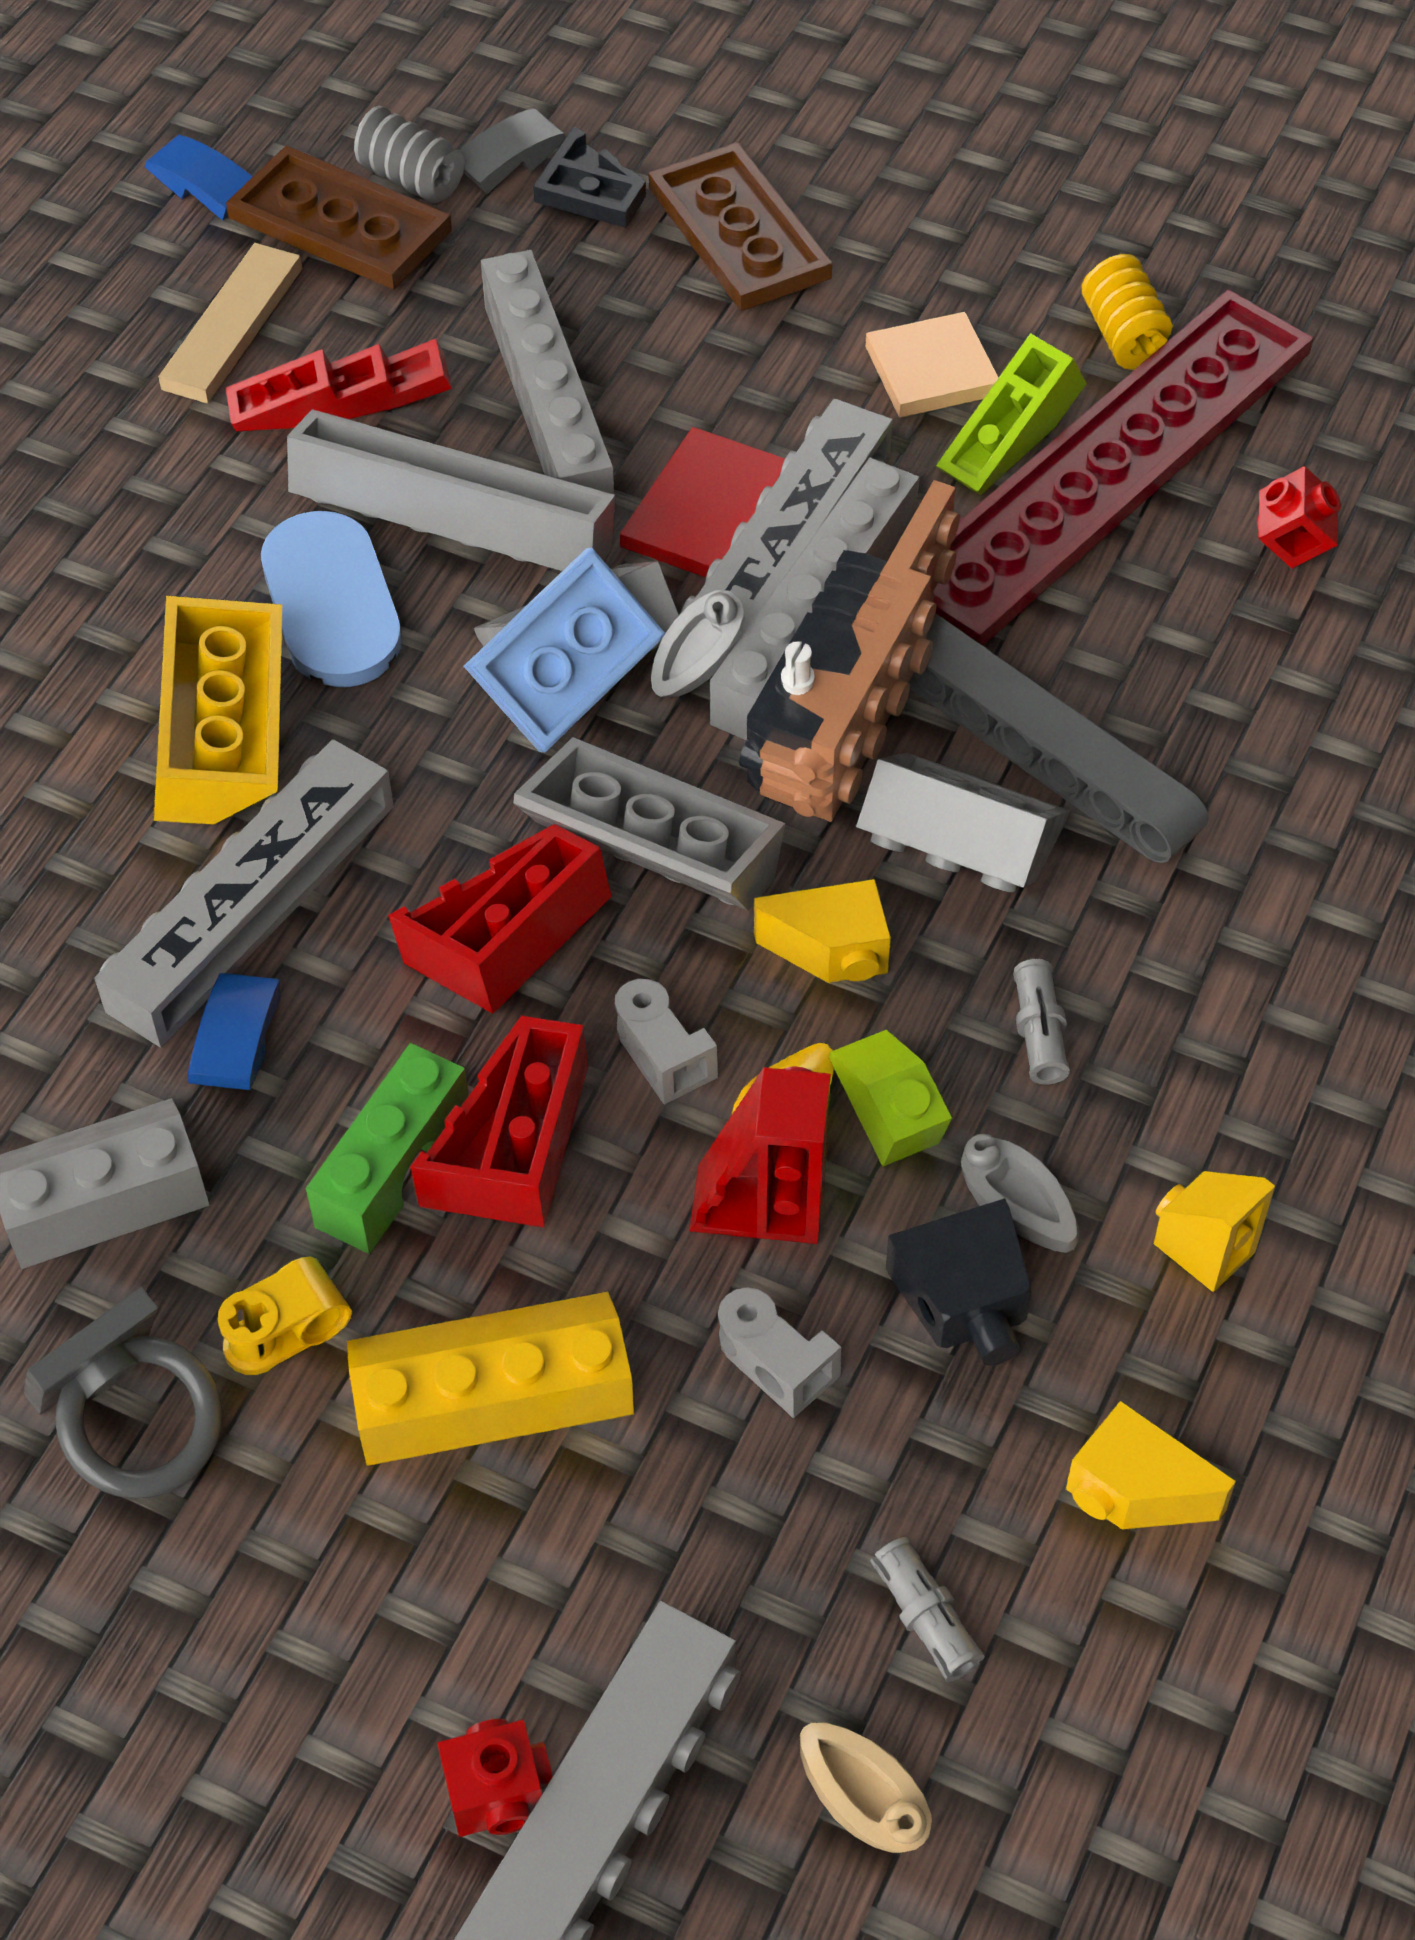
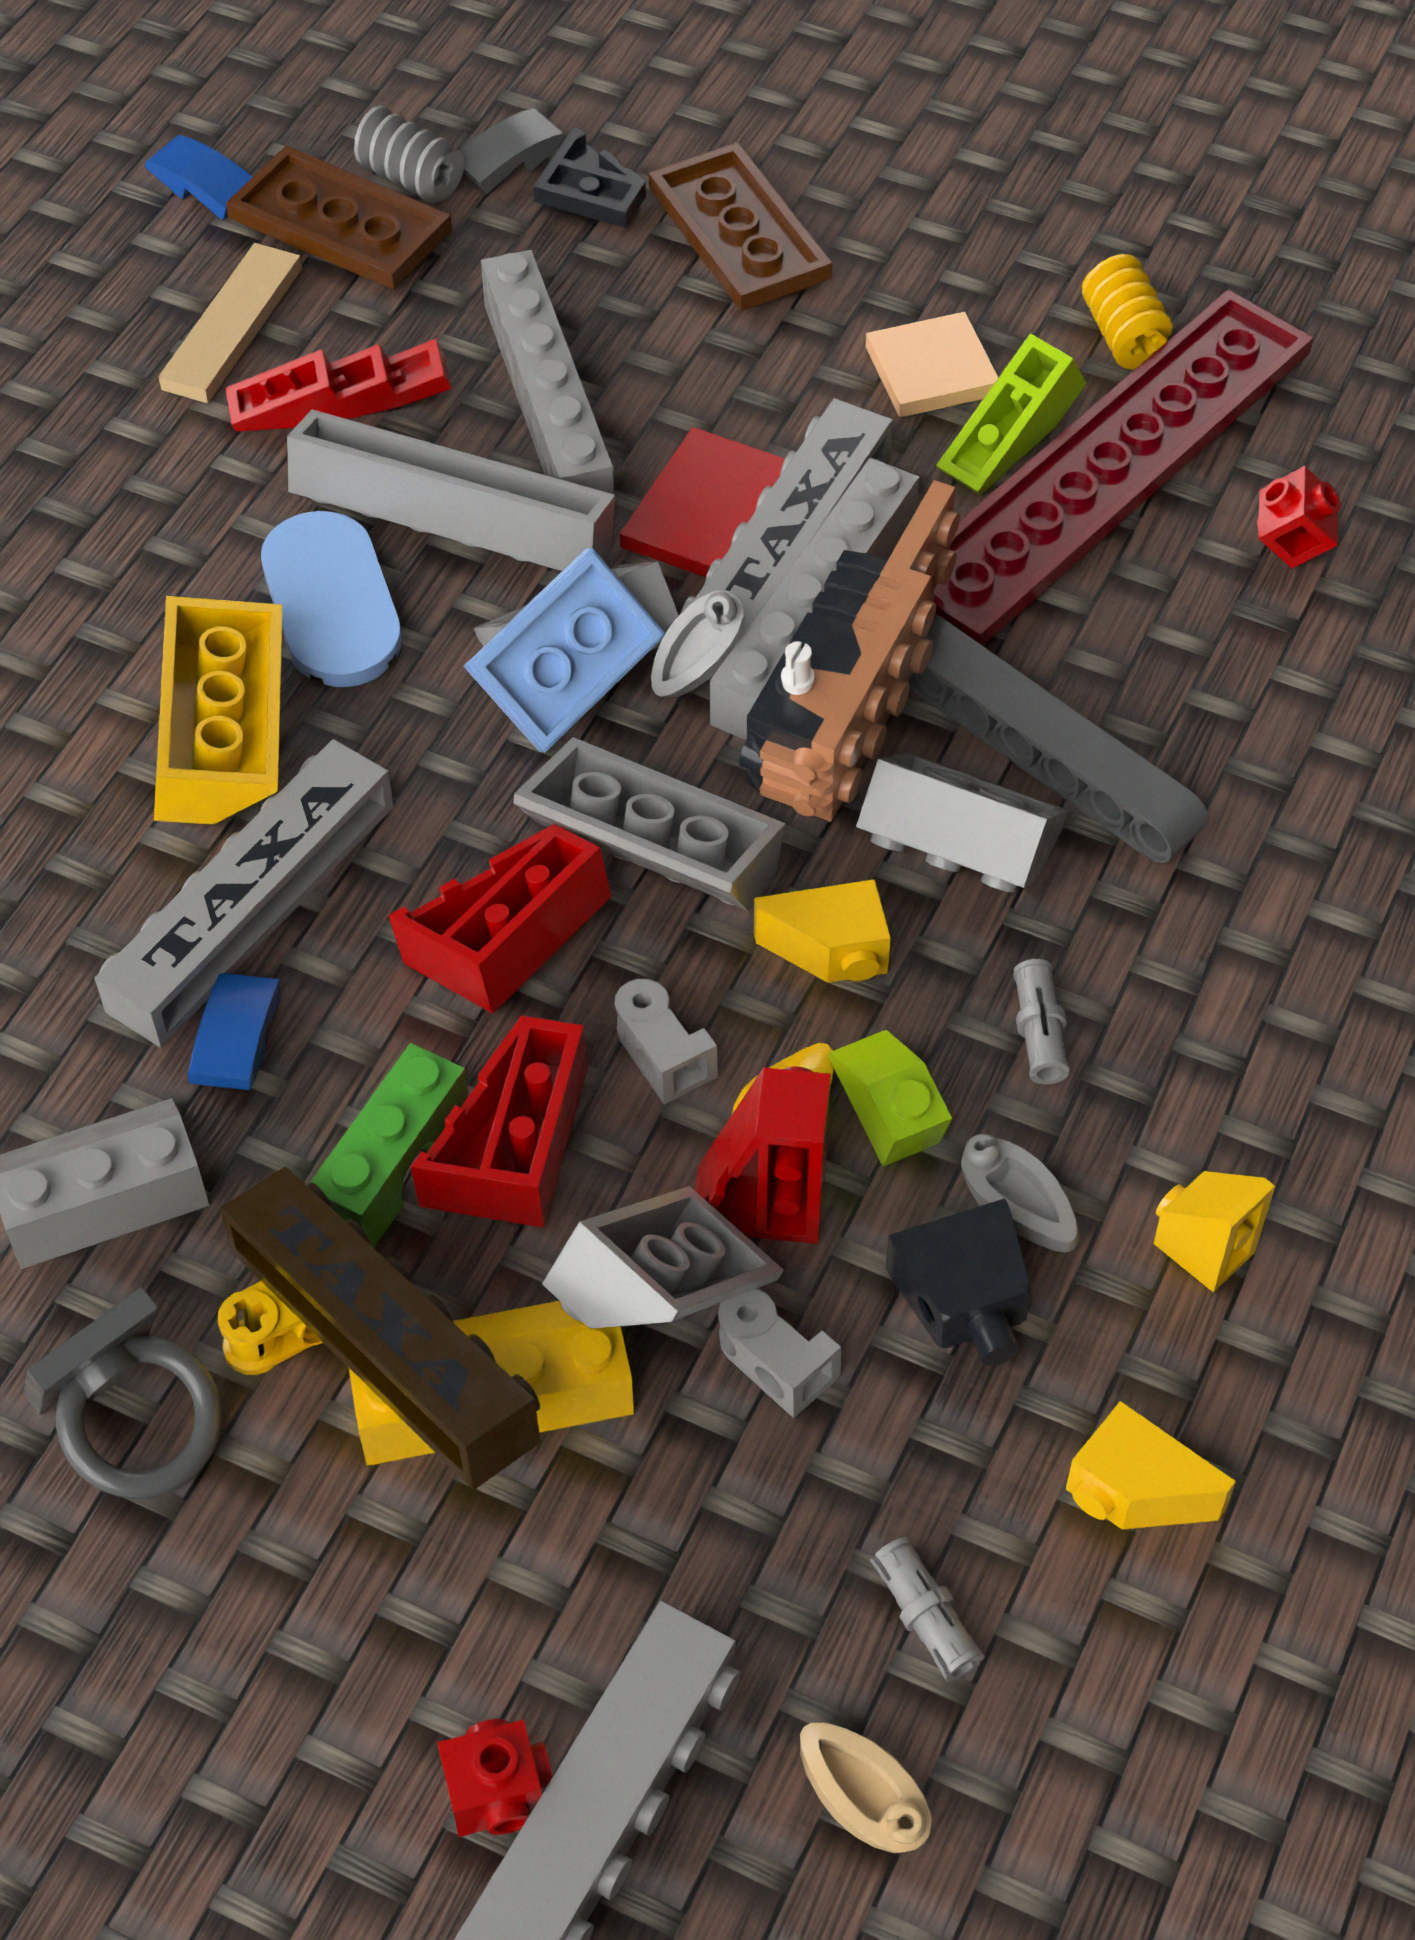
(383, 1326): none -> dark brown brick
(655, 1263): none -> light grey slope

